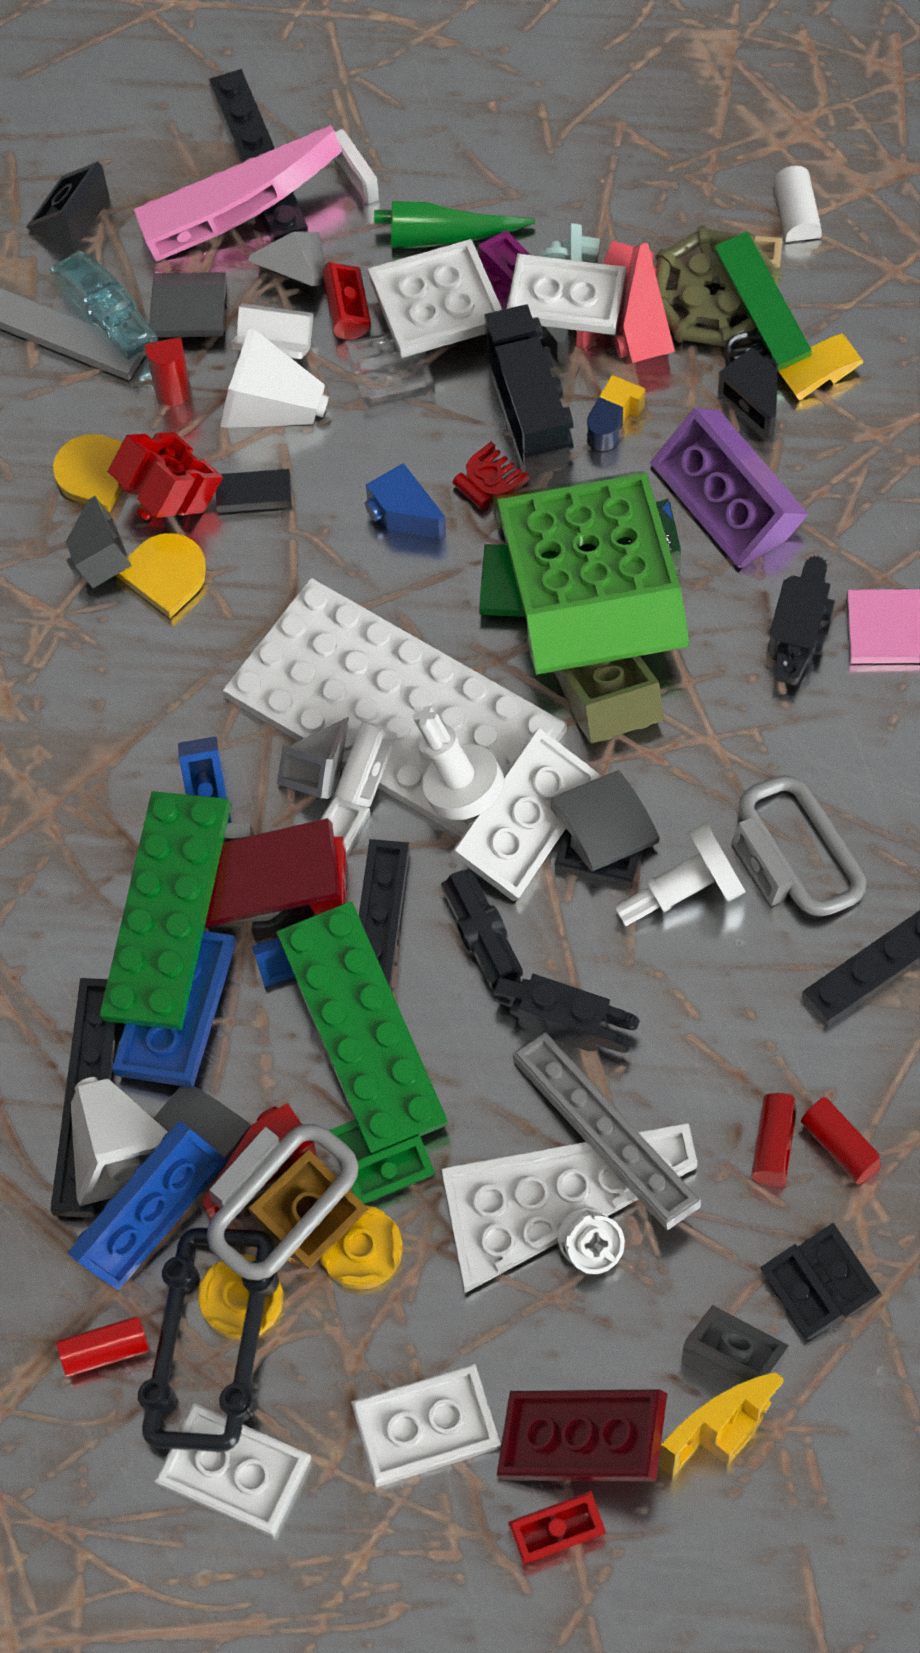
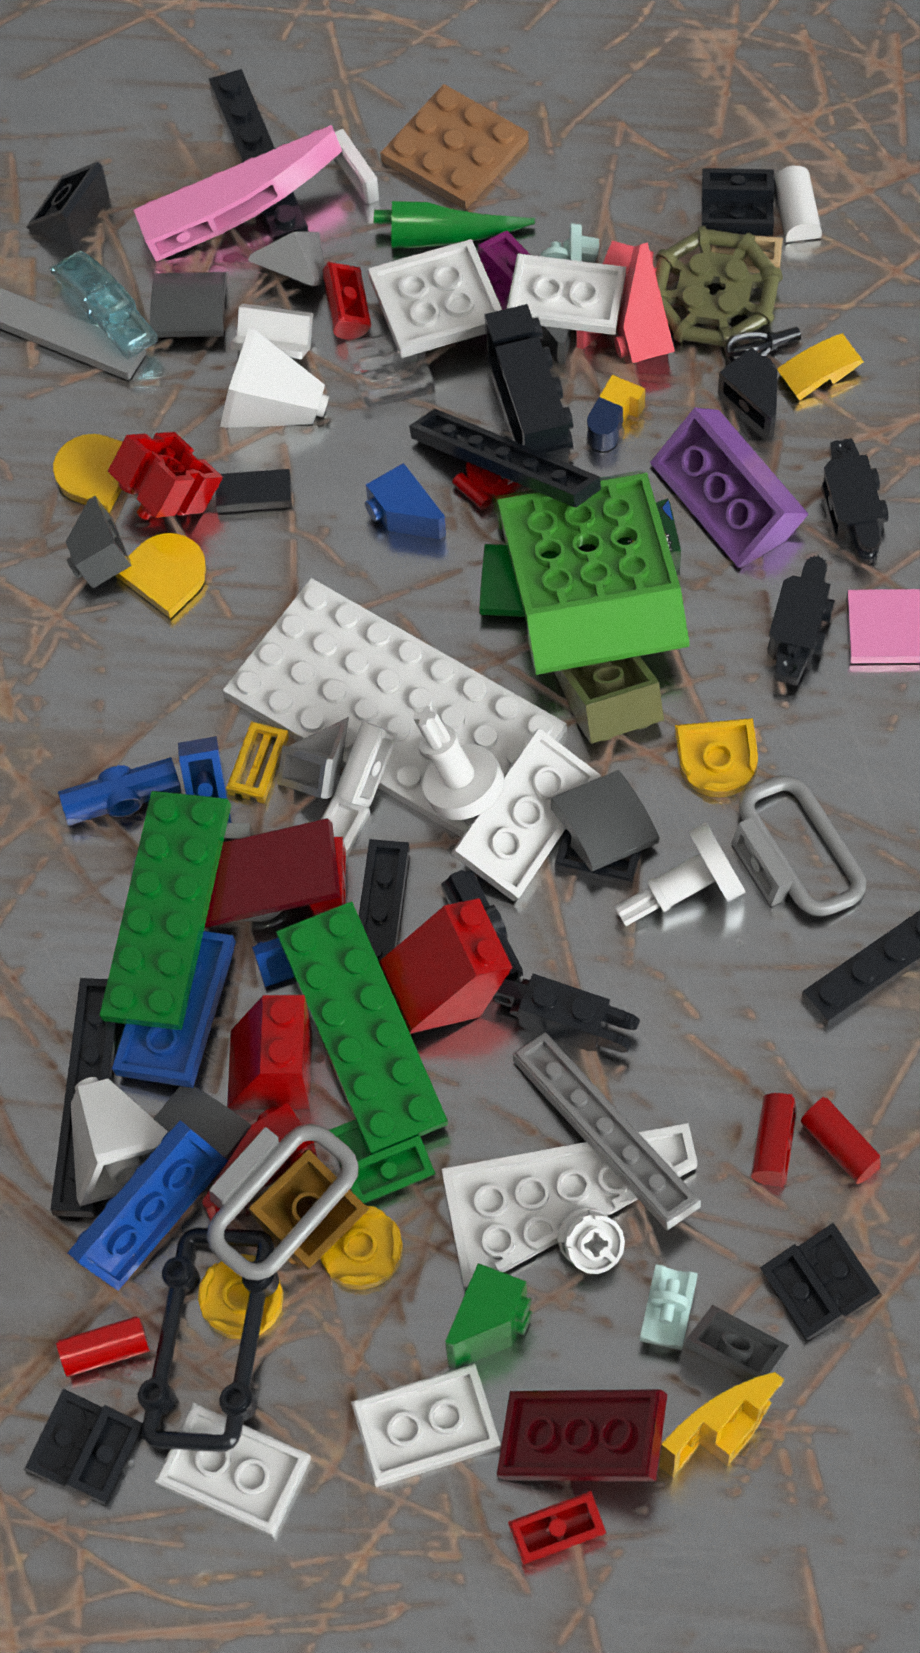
(83, 1446): none -> black slope
(118, 791): none -> blue piece
(169, 371): red brick -> none
(249, 789): none -> yellow tile
(271, 1055): none -> red slope
(447, 967): none -> red slope
(454, 146): none -> medium nougat plate
(488, 1317): none -> green slope
(505, 458): none -> black plate
(668, 1307): none -> light aqua hips
(717, 756): none -> yellow tile
(738, 200): none -> black slope
(763, 301): green tile -> none
(853, 500): none -> black hinge

